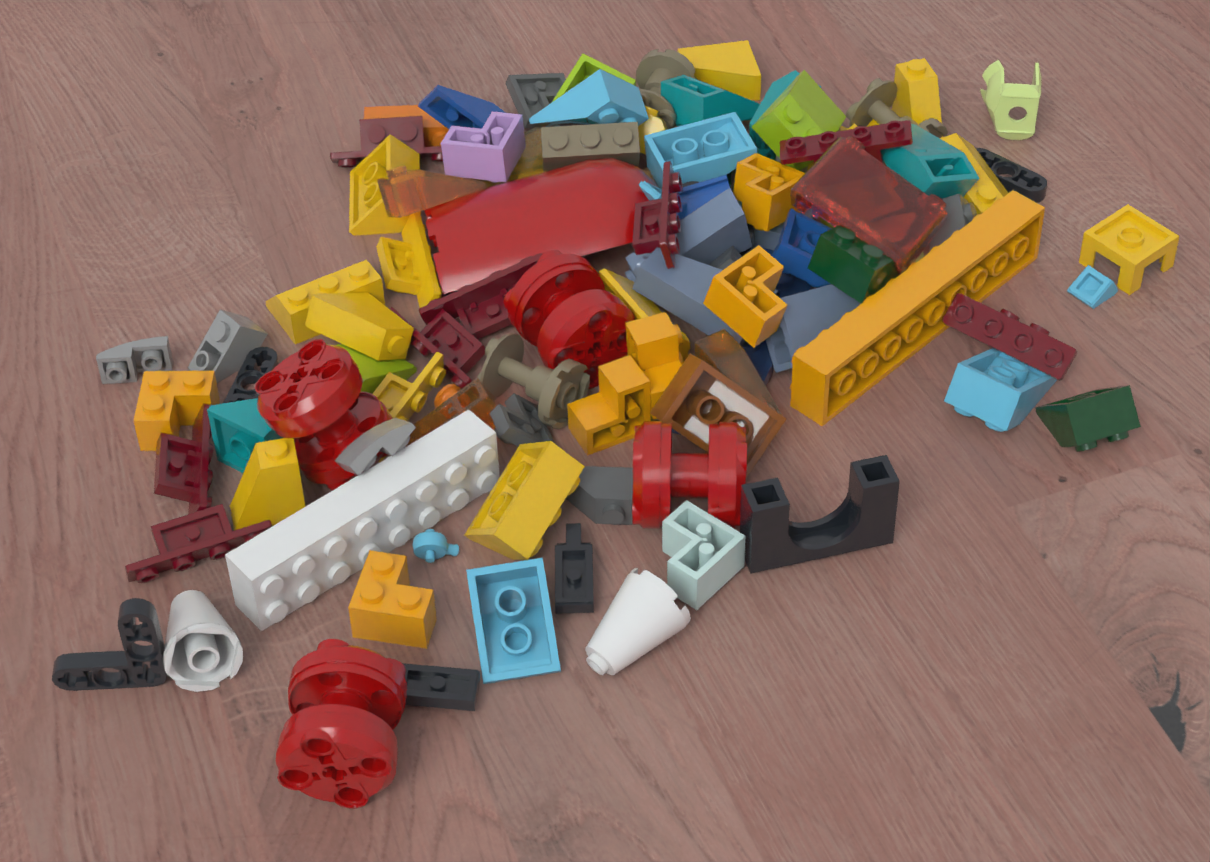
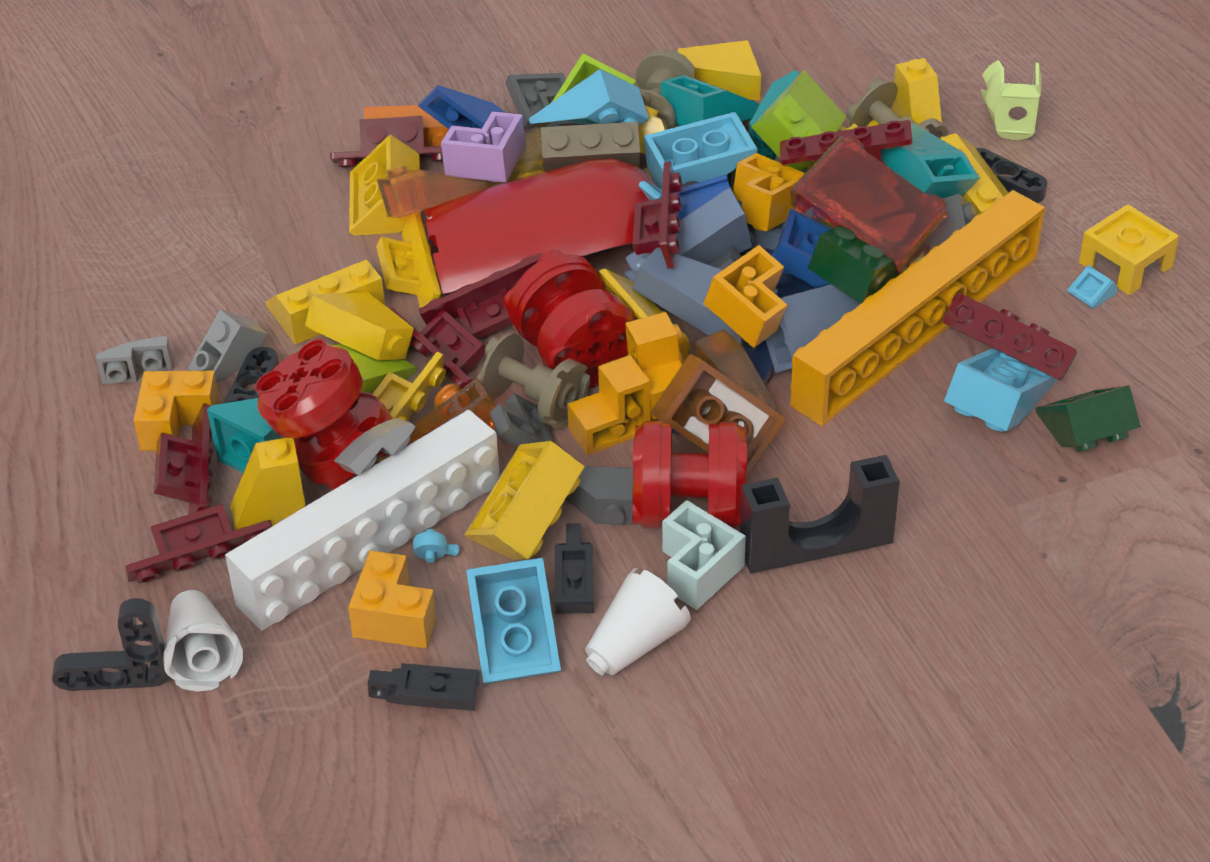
(342, 724): red piece -> none

